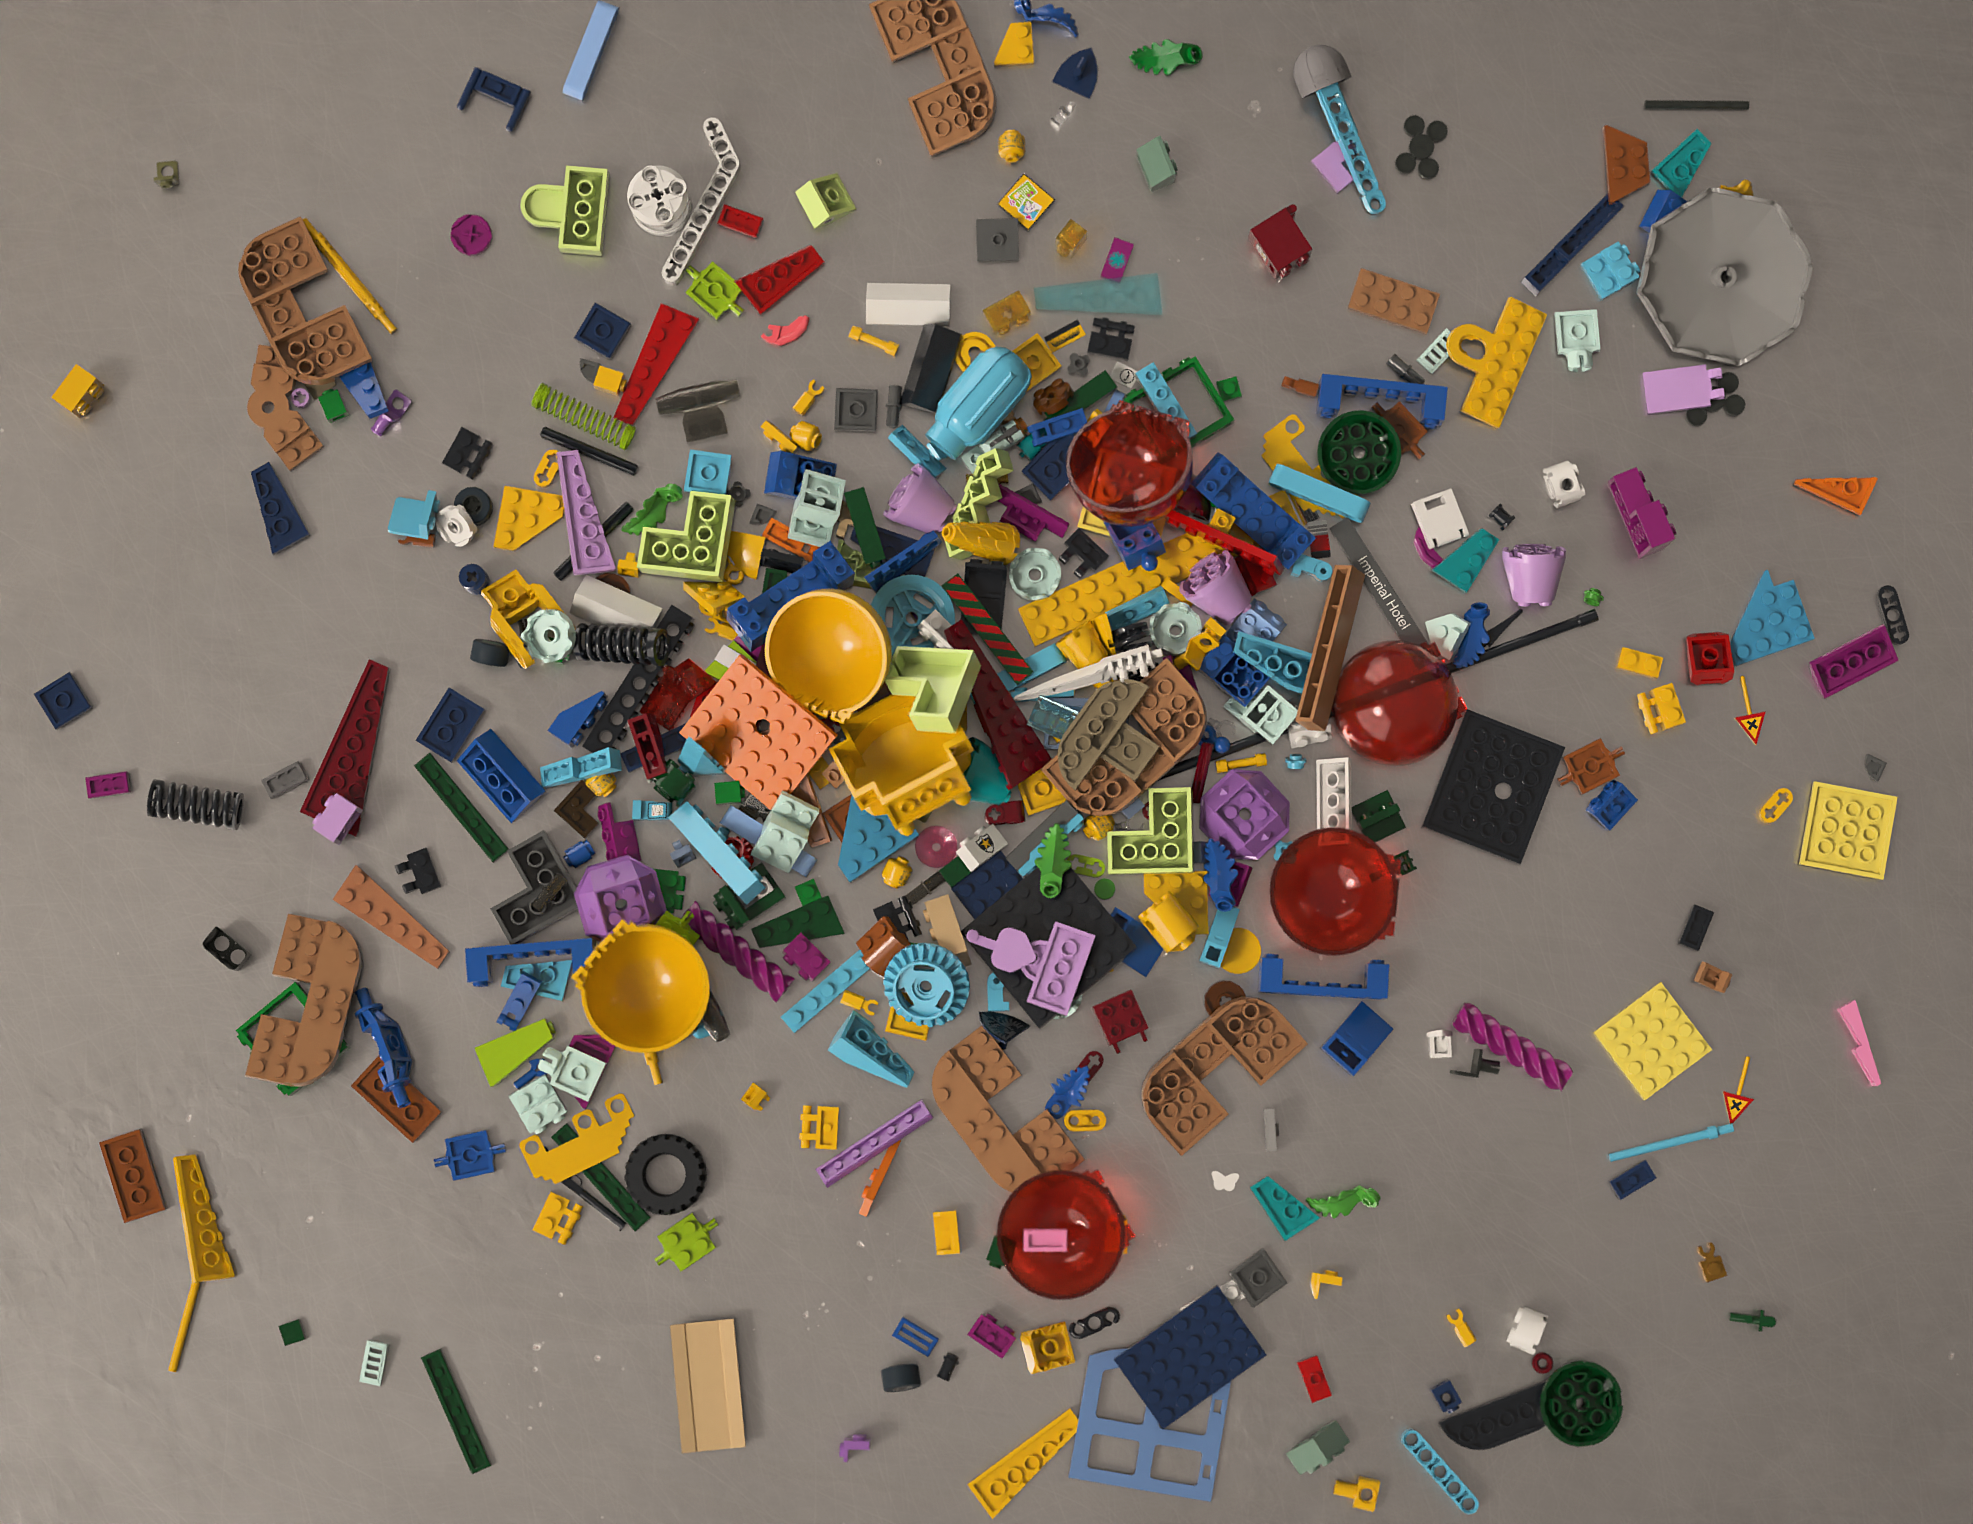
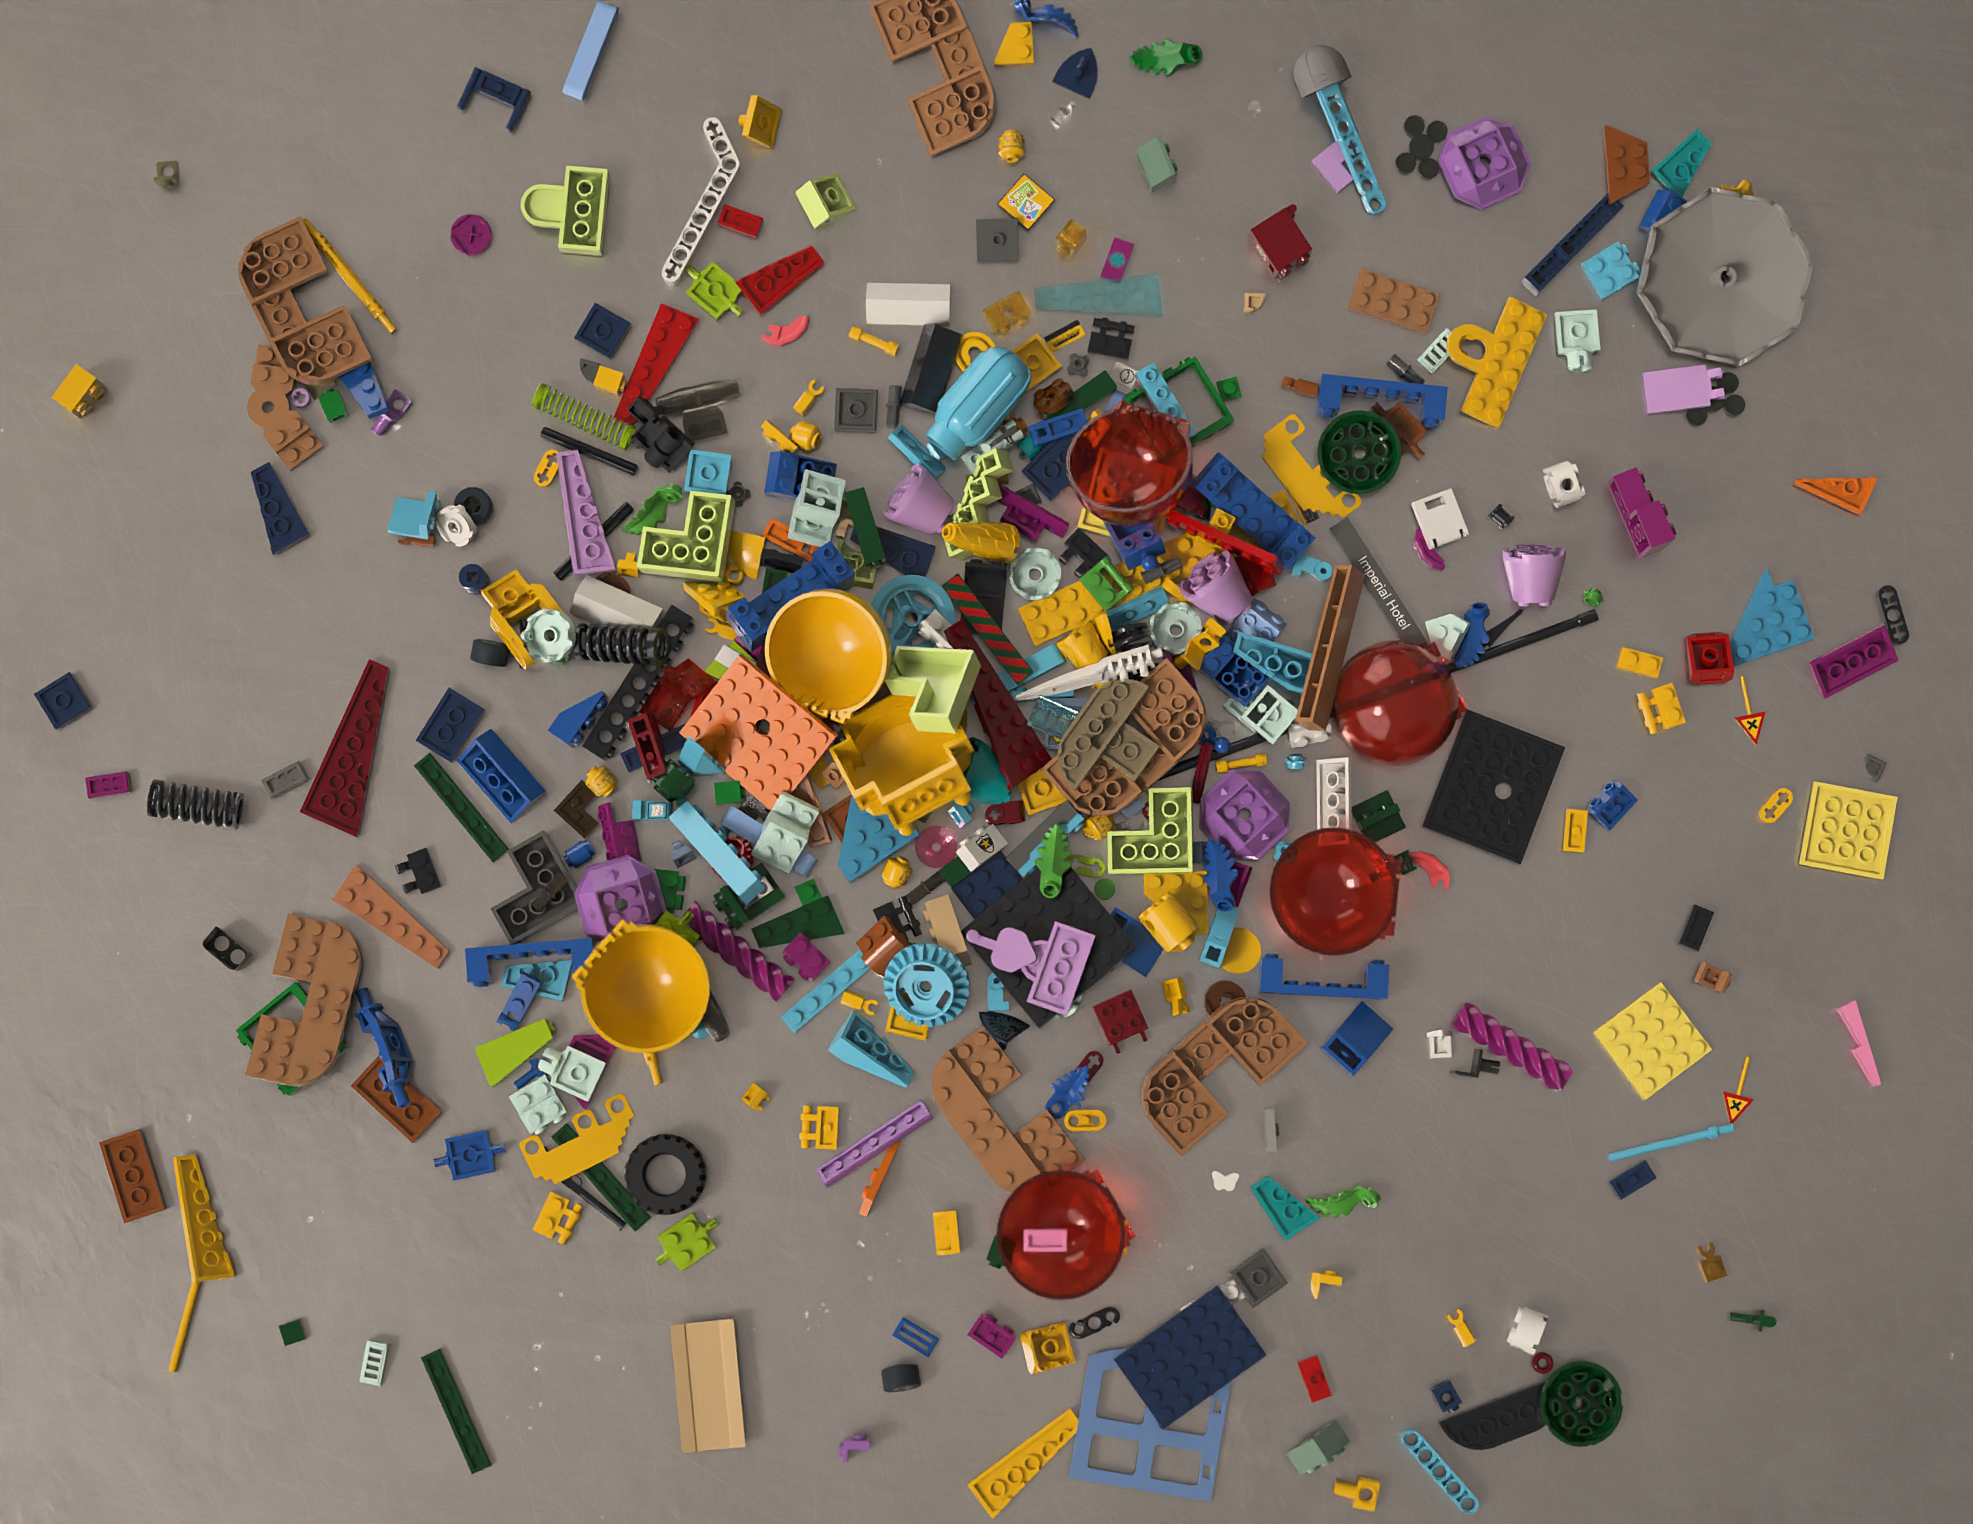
(336, 818): lavender brick -> none
(462, 449): black plate -> none
(525, 516): yellow plate -> none
(581, 768): medium azure slope -> none
(658, 436): none -> black plate
(659, 200): white piece -> none
(761, 121): none -> yellow tile
(762, 515): dark grey tile -> none
(903, 561): blue wing -> none
(948, 1366): black pin -> none
(961, 814): none -> medium azure tile
(1101, 589): none -> bright green plate
(1162, 570): none -> dark grey axle
(1175, 992): none -> yellow plate
(1253, 301): none -> tan tile
(1319, 493): medium azure beam -> none
(1320, 546): sticker -> none
(1433, 866): none -> coral piece
(1467, 561): teal wing -> none
(1480, 183): none -> medium lavender piece
(1575, 830): none -> yellow plate
(1591, 766): dark orange plate -> none
(1674, 104): pearl dark grey piece -> none

